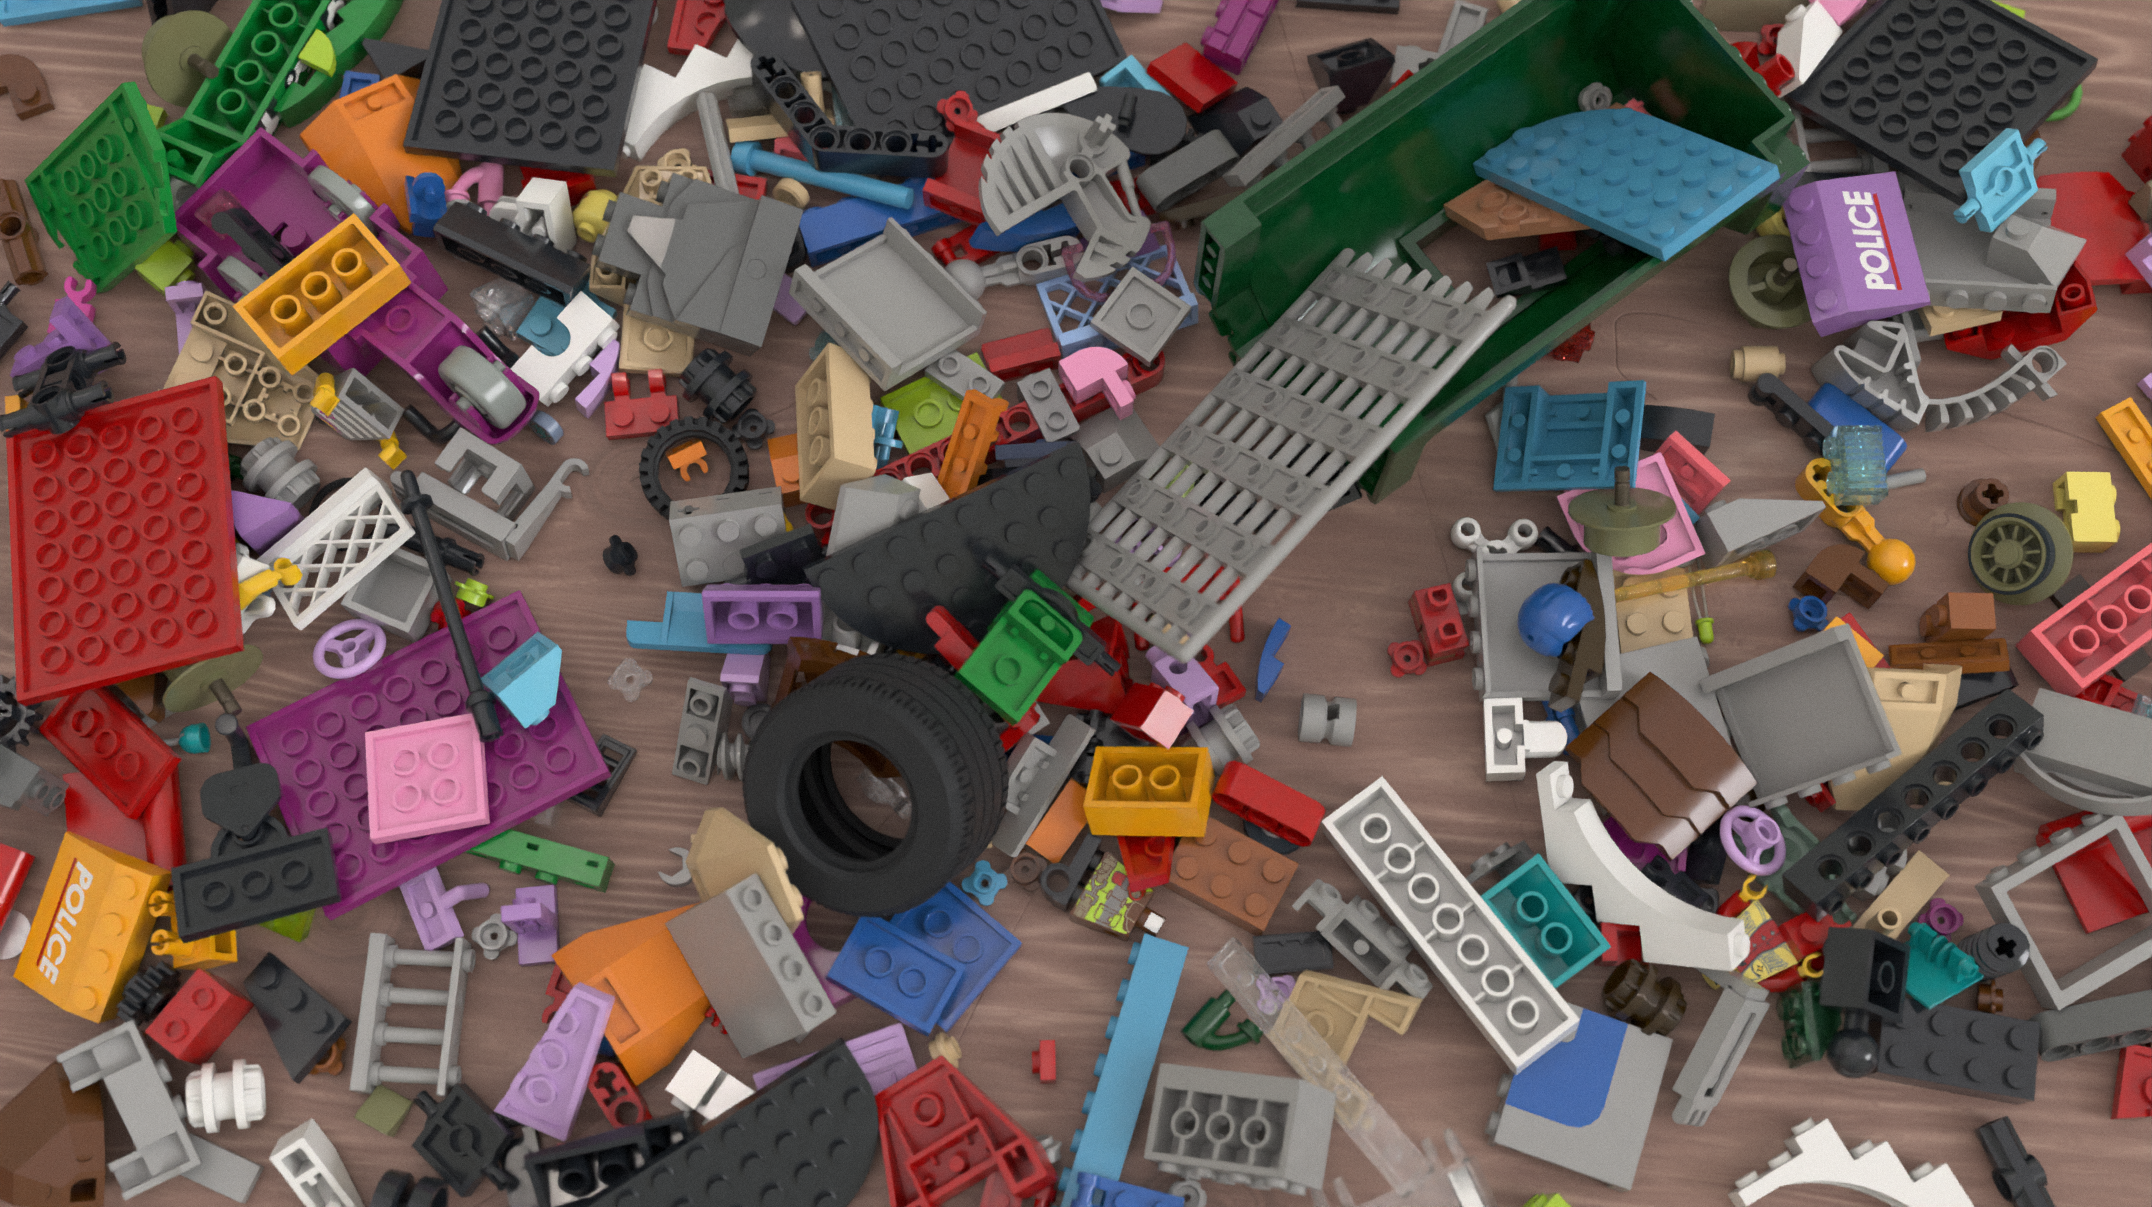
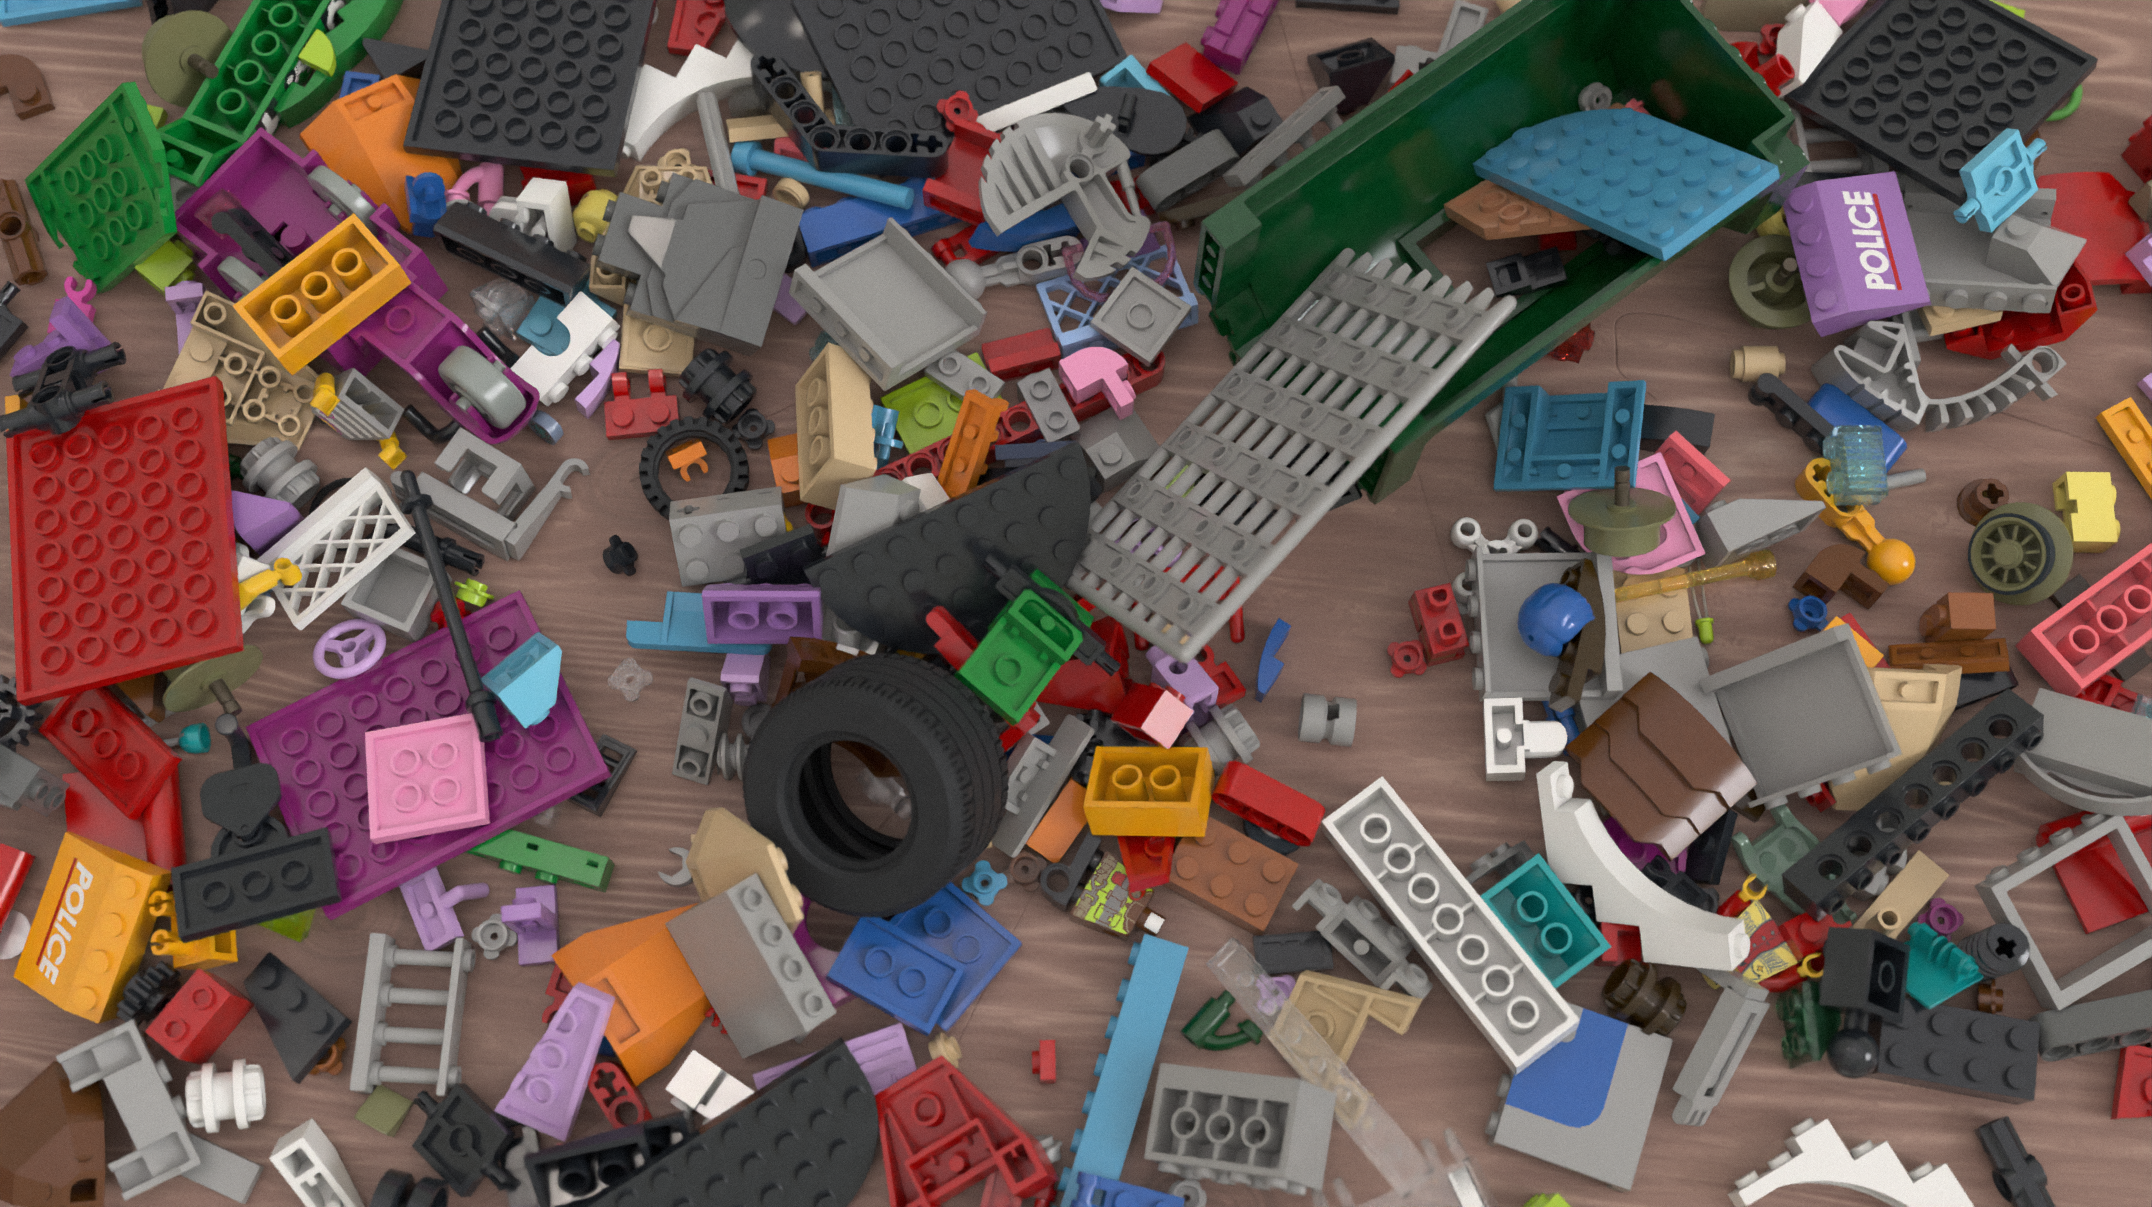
(1756, 837): lavender piece -> none

